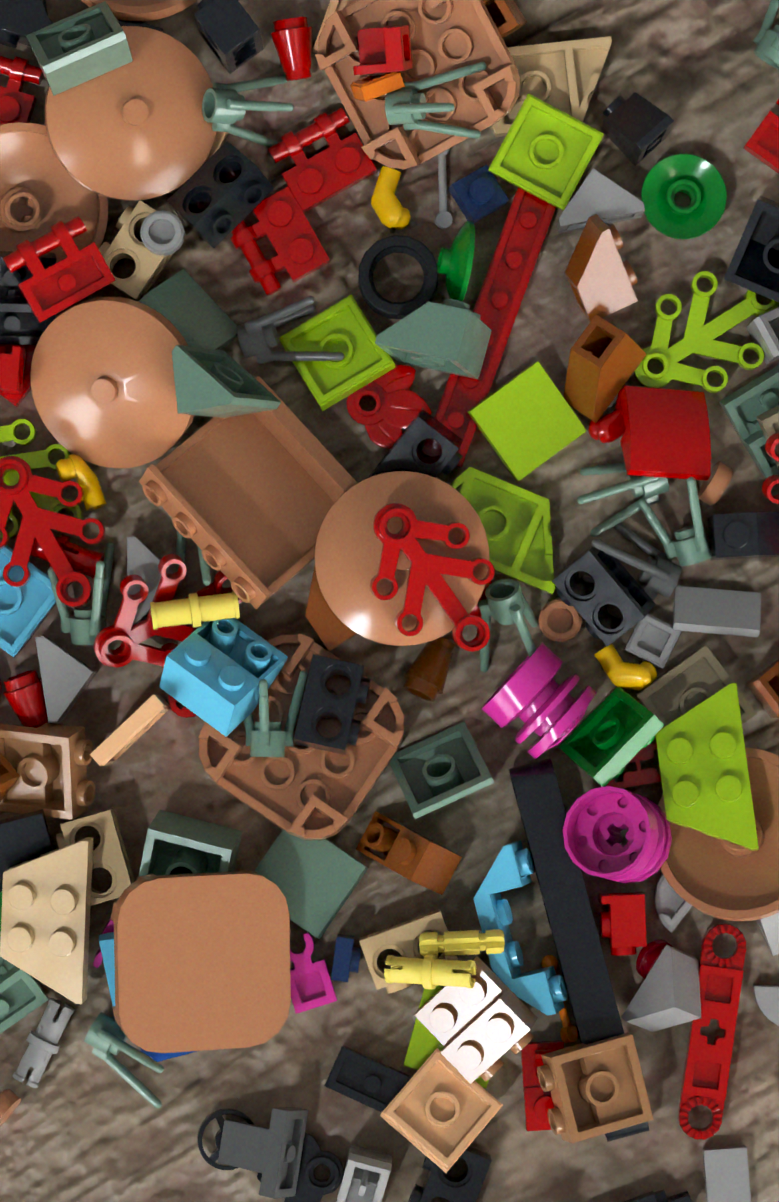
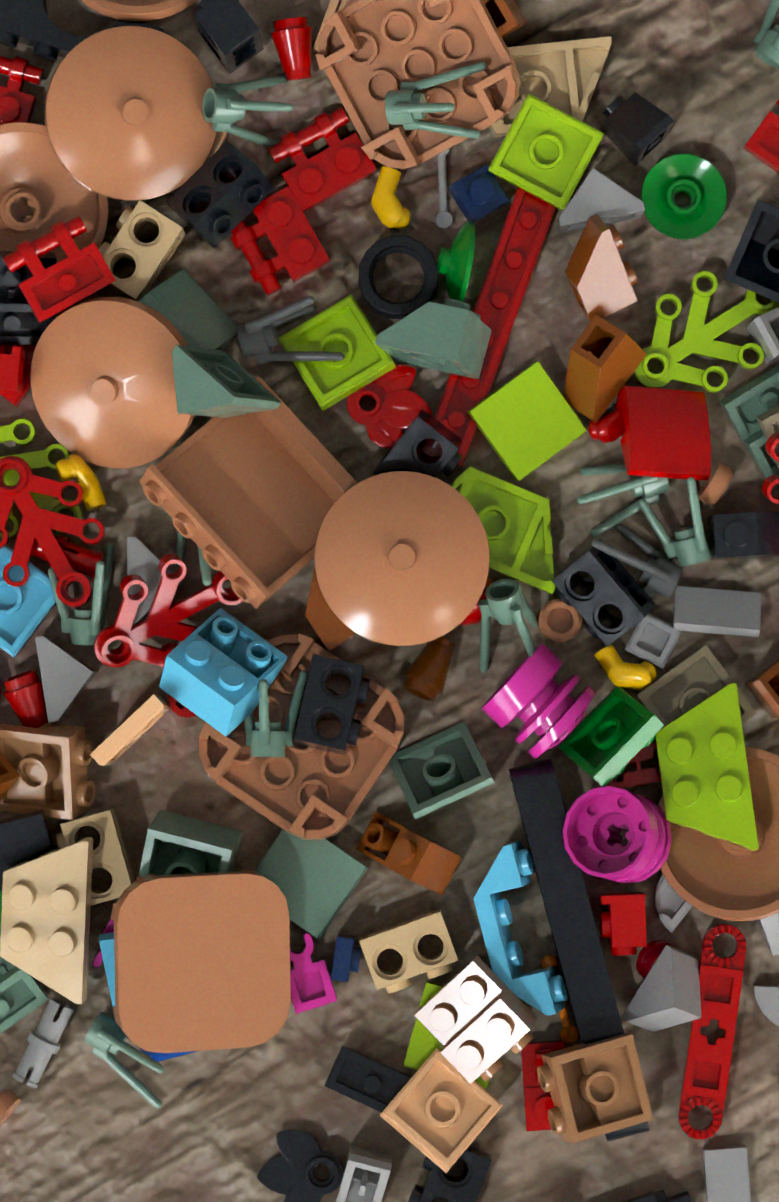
(80, 47): sand green slope -> none
(162, 233): light grey tile -> none
(194, 610): light yellow pin -> none
(269, 1151): dark grey piece -> none
(368, 89): orange tile -> none
(384, 50): red panel -> none
(427, 571): red plant -> none
(430, 971): light yellow pin -> none
(462, 942): light yellow axle -> none

